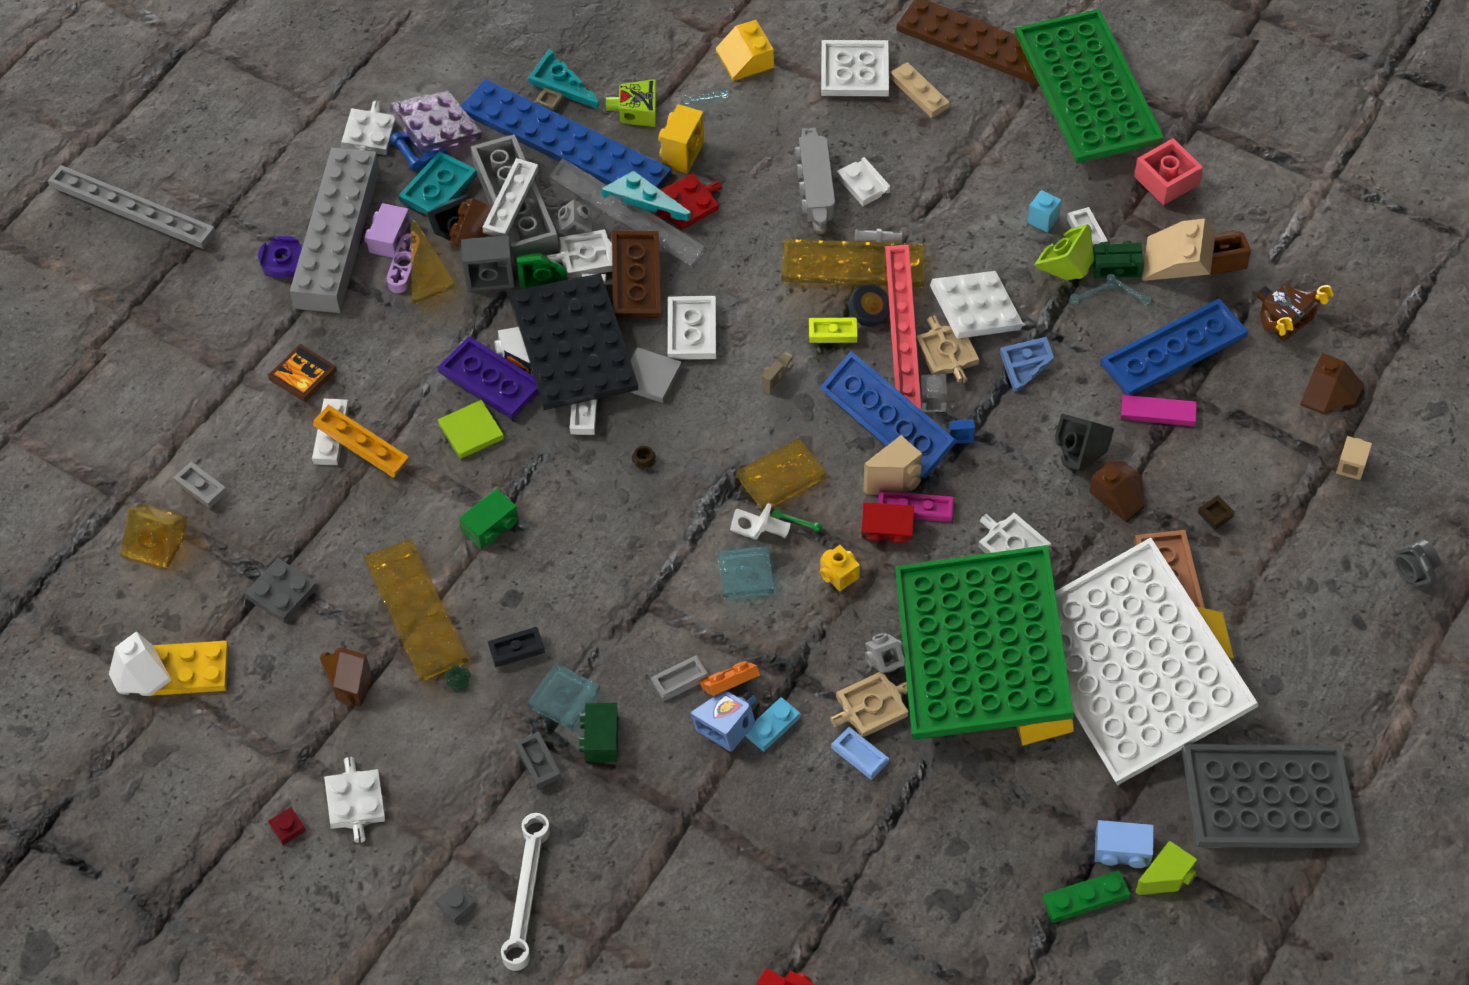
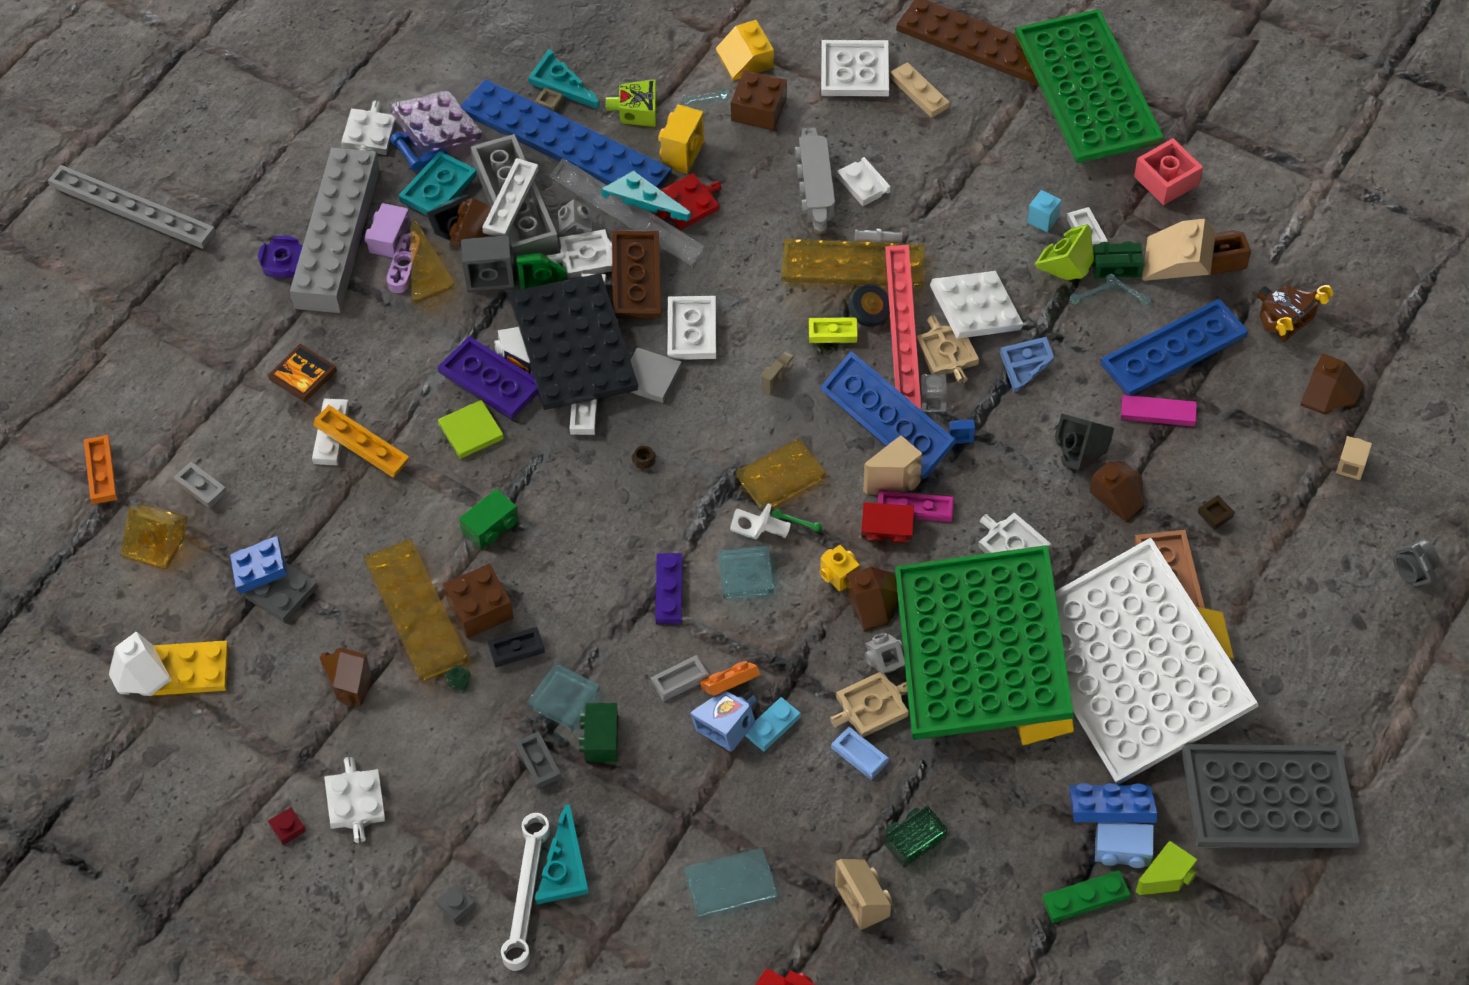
(100, 469): none -> orange plate
(258, 565): none -> plate
(478, 600): none -> reddish brown brick
(564, 871): none -> teal wing
(669, 588): none -> dark purple plate
(730, 881): none -> clear light blue piece
(758, 100): none -> reddish brown brick
(862, 892): none -> tan slope
(872, 596): none -> reddish brown slope
(914, 835): none -> clear green brick
(1112, 803): none -> blue plate

